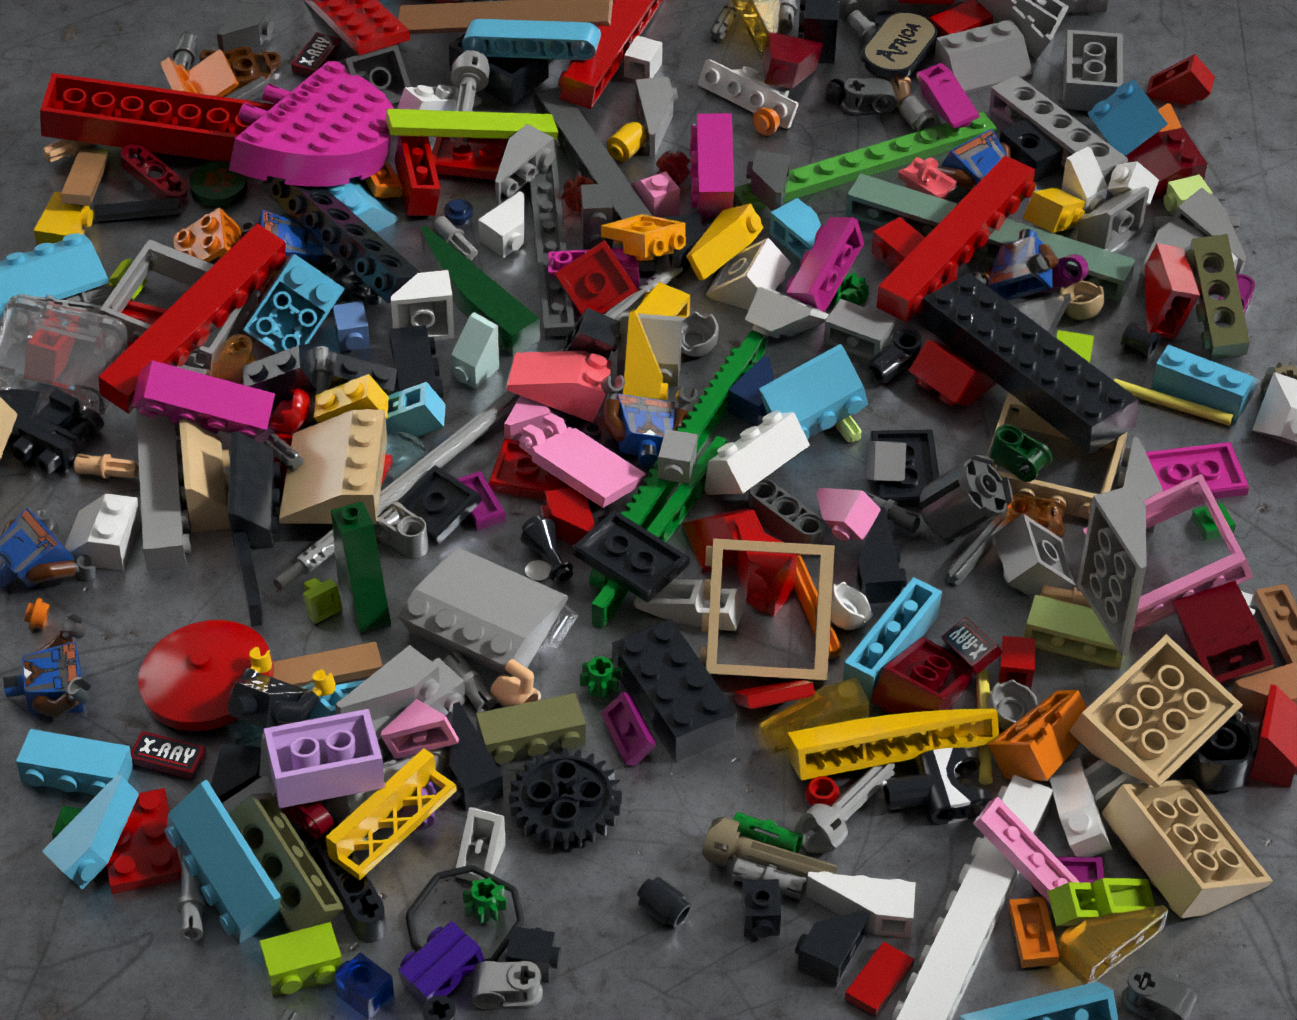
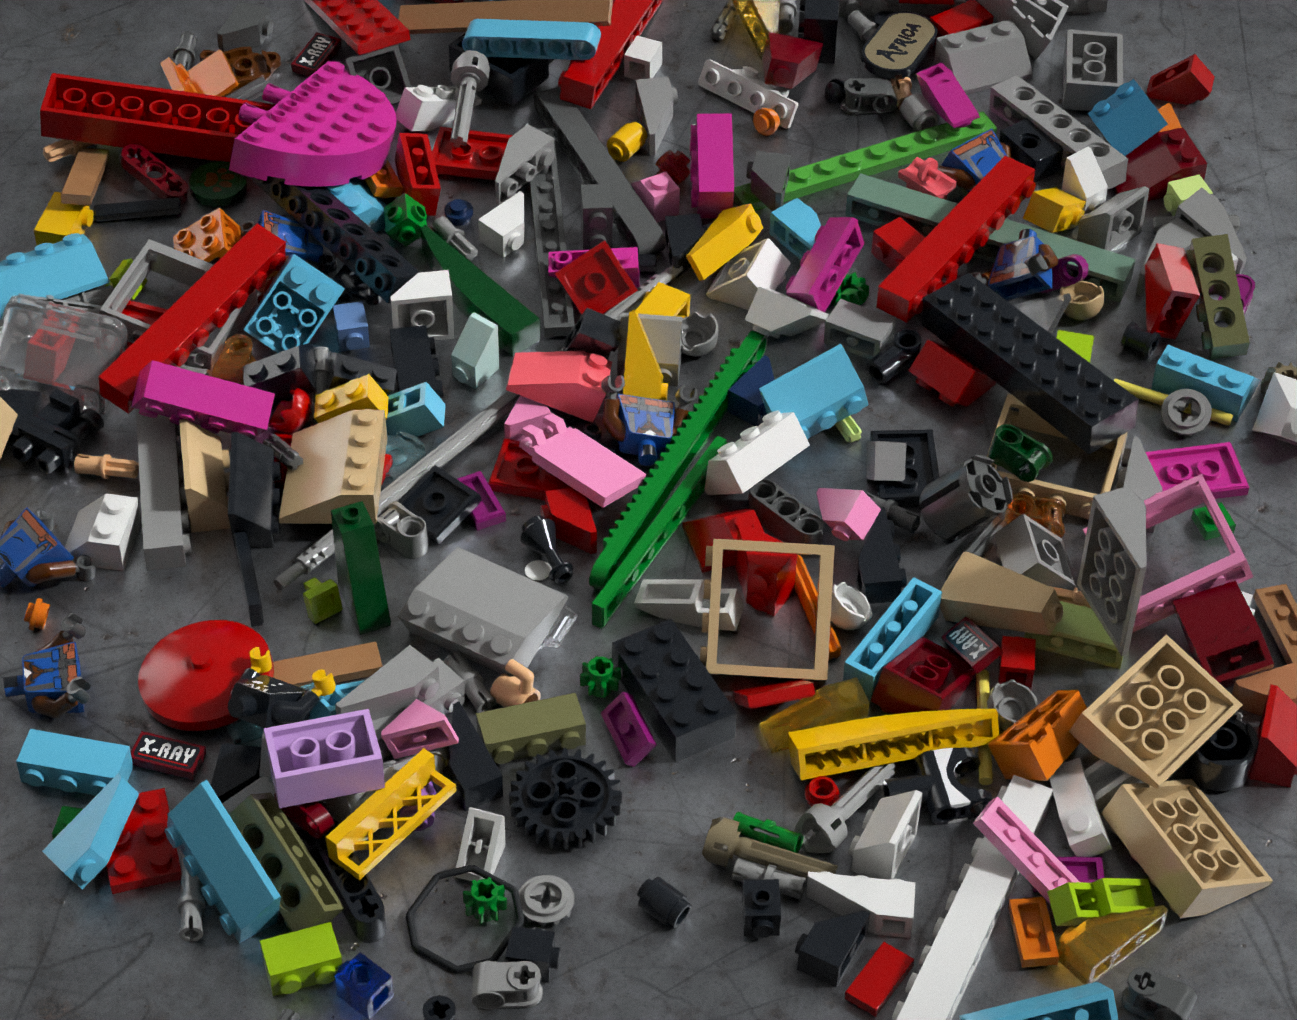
(404, 219): none -> green brick
(440, 963): dark purple brick -> none
(465, 123): lime tile -> none
(533, 892): none -> light grey gear
(572, 192): clear red gear -> none
(631, 556): black tile -> none
(646, 235): light orange plate -> none
(677, 456): light grey brick -> none
(886, 836): none -> white slope
(998, 597): none -> tan slope
(1132, 176): white brick -> none
(1179, 401): none -> light grey gear

